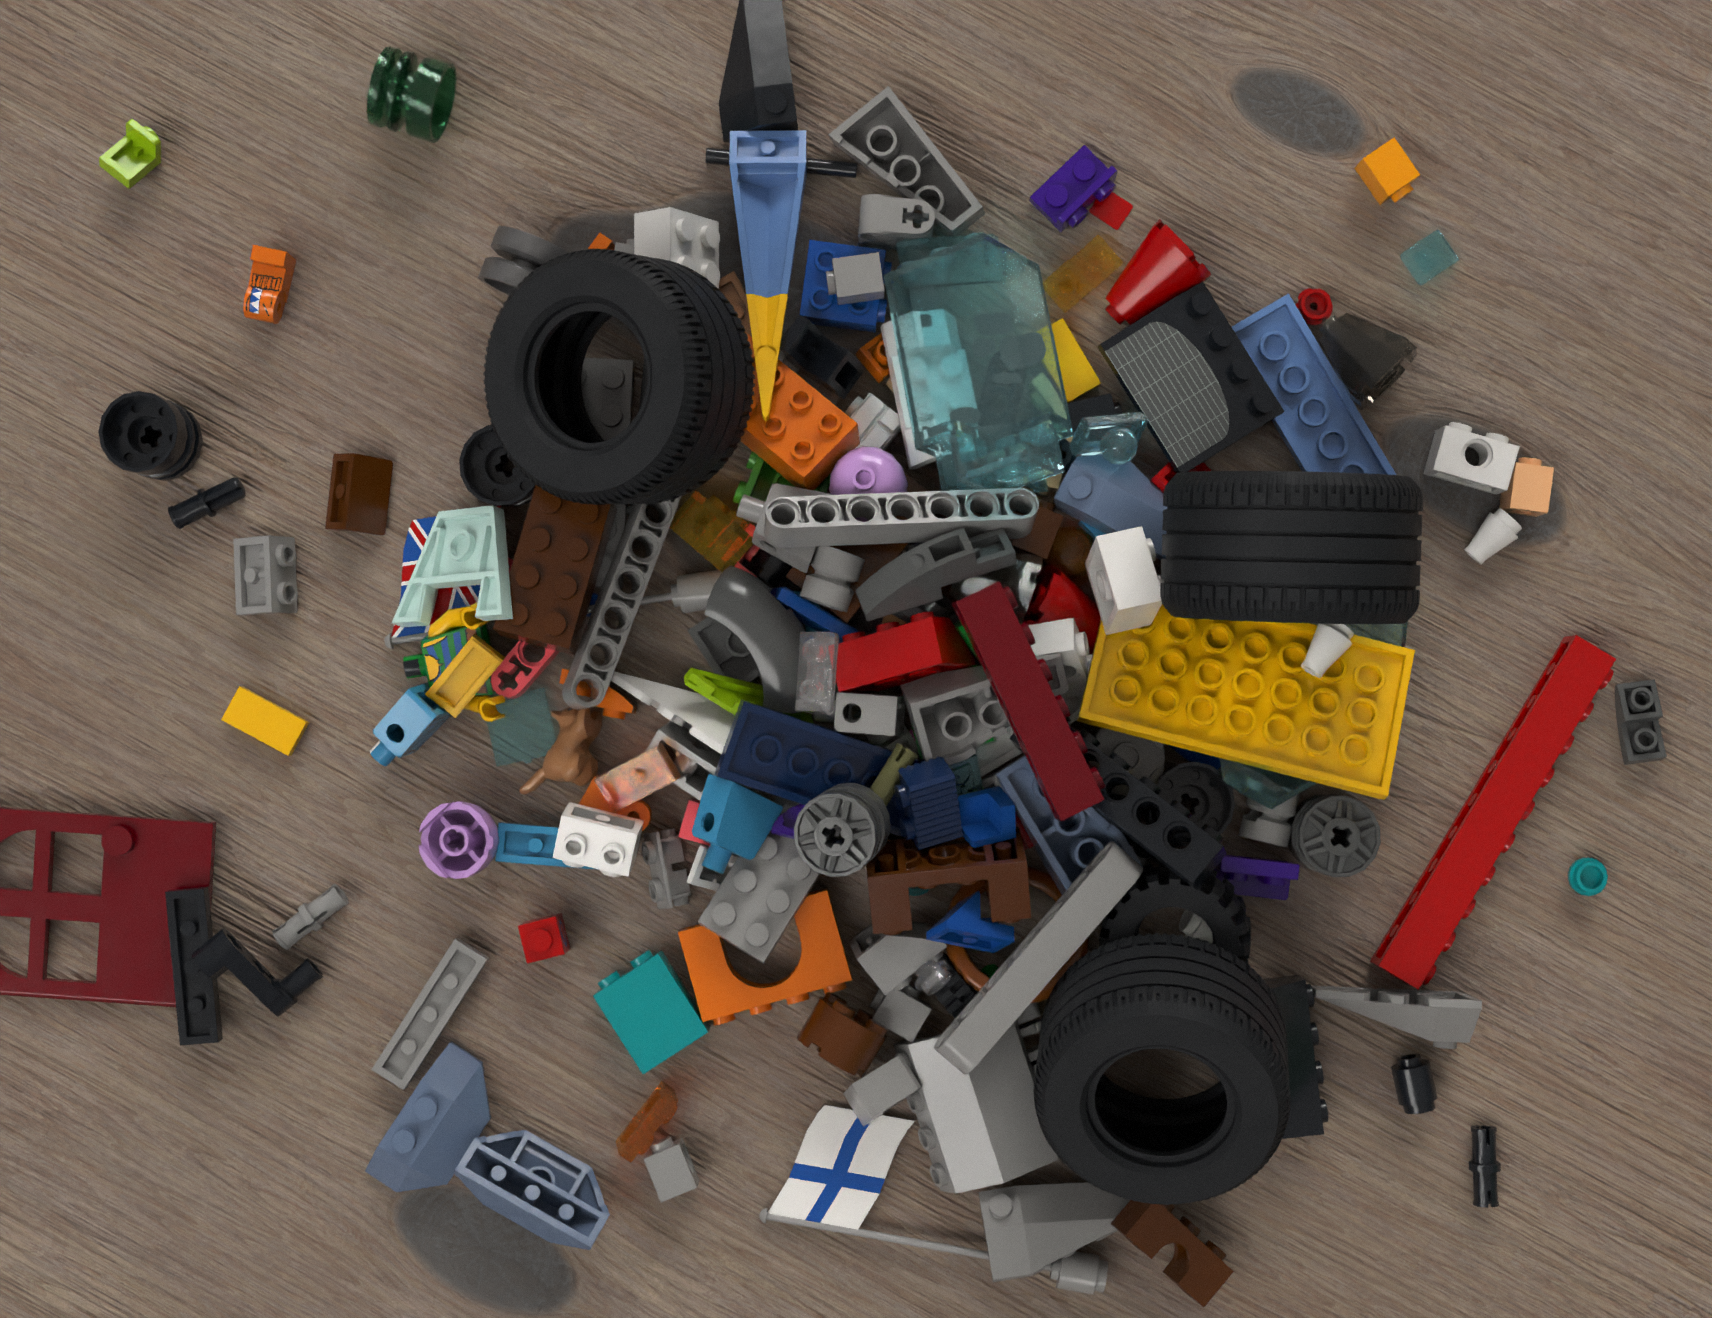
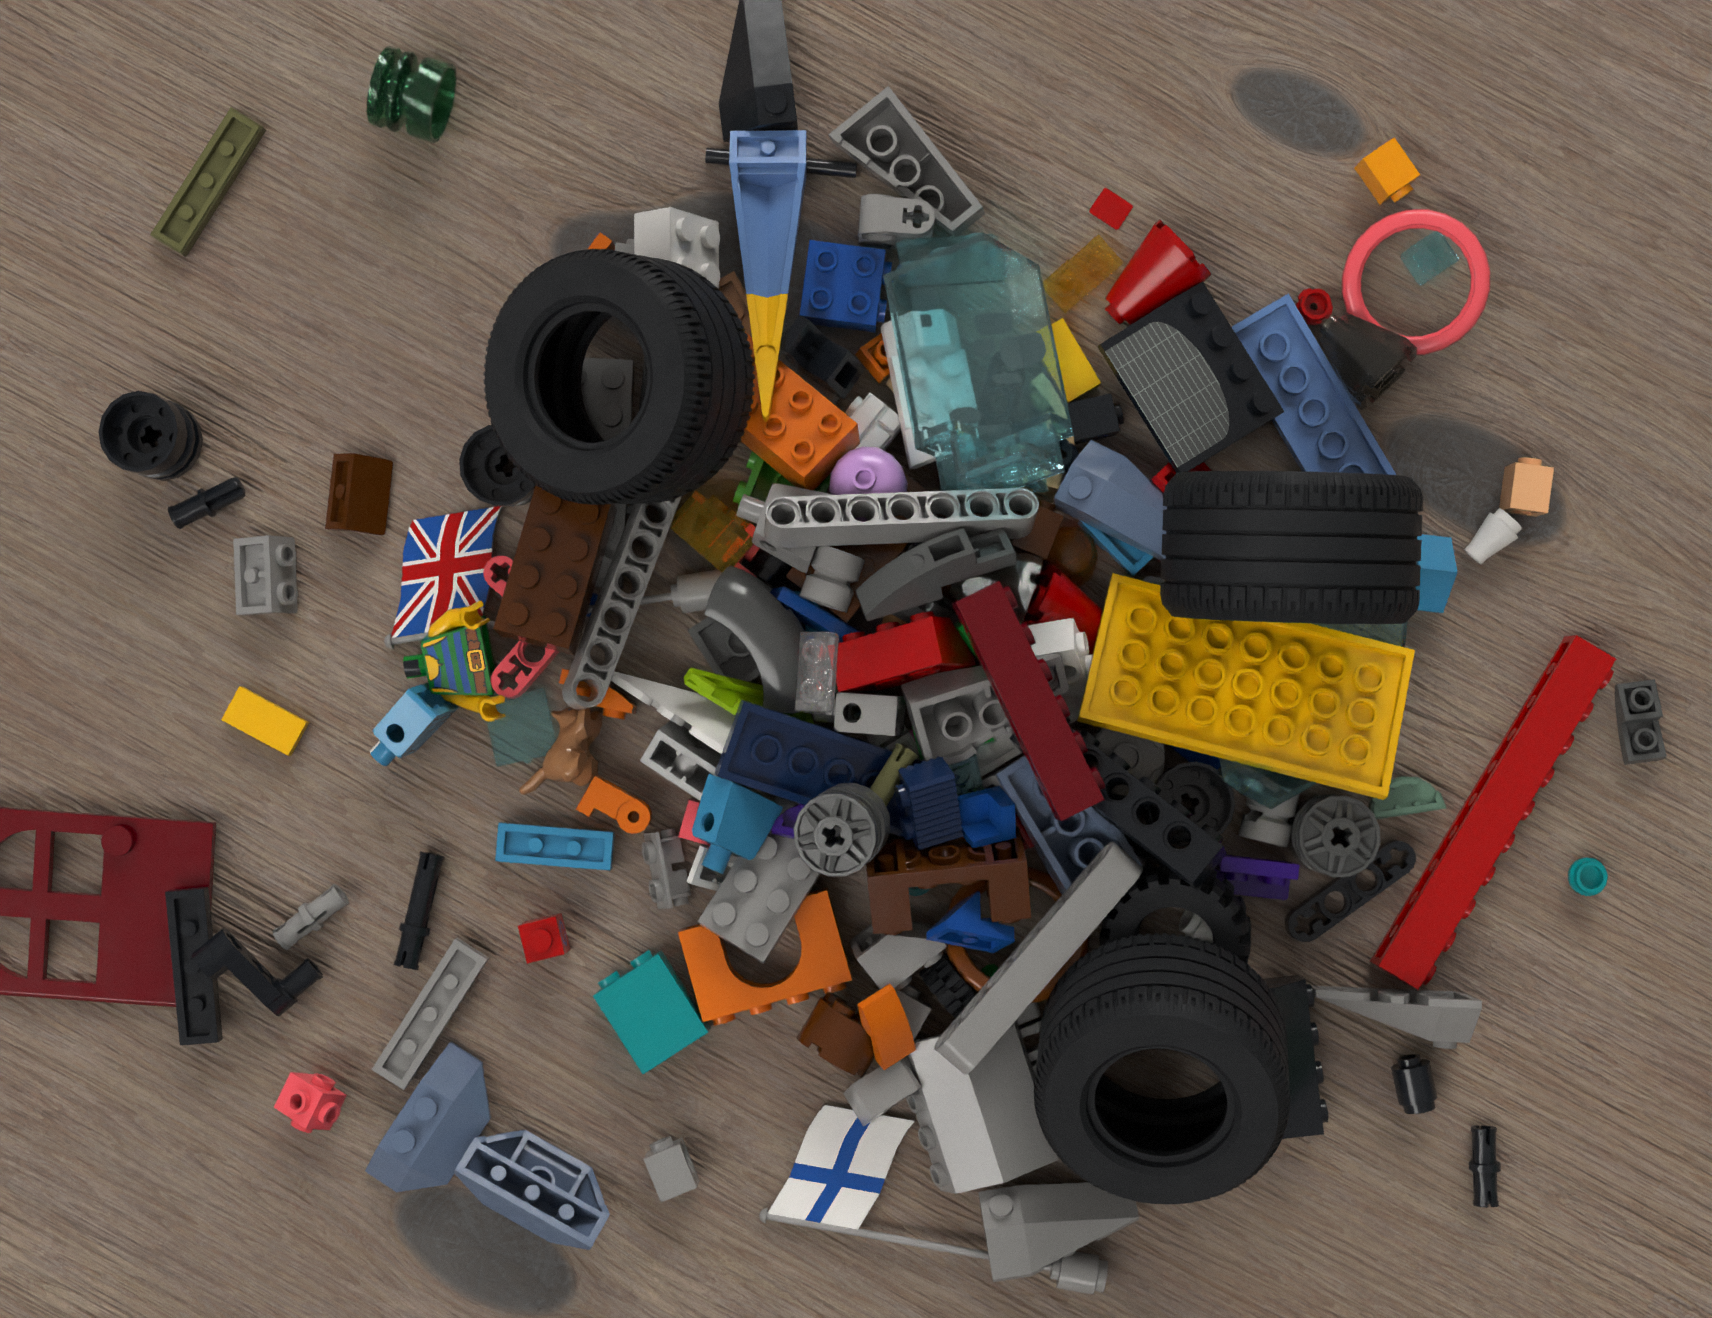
(132, 155): lime bracket -> none
(208, 182): none -> olive tile
(268, 284): orange leg -> none
(310, 1101): none -> coral brick
(418, 911): none -> black pin
(458, 840): lavender cylinder -> none
(461, 551): light aqua wing -> none
(465, 675): yellow tile -> none
(521, 256): flat silver wheel -> none
(598, 840): white brick -> none
(637, 777): clear orange plate -> none
(639, 1132): clear orange plate -> none
(856, 278): light grey brick -> none
(887, 1026): none -> orange slope
(932, 976): clear plate -> none
(1073, 189): dark purple bracket -> none
(1109, 435): clear light blue tile -> none
(1124, 579): white brick -> none
(1195, 1265): reddish brown arch -> none
(1326, 647): white cone -> none
(1353, 896): none -> black beam
(1407, 797): none -> sand green plate
(1434, 221): none -> coral wedge
(1436, 572): none -> dark azure slope
(1449, 463): white brick -> none

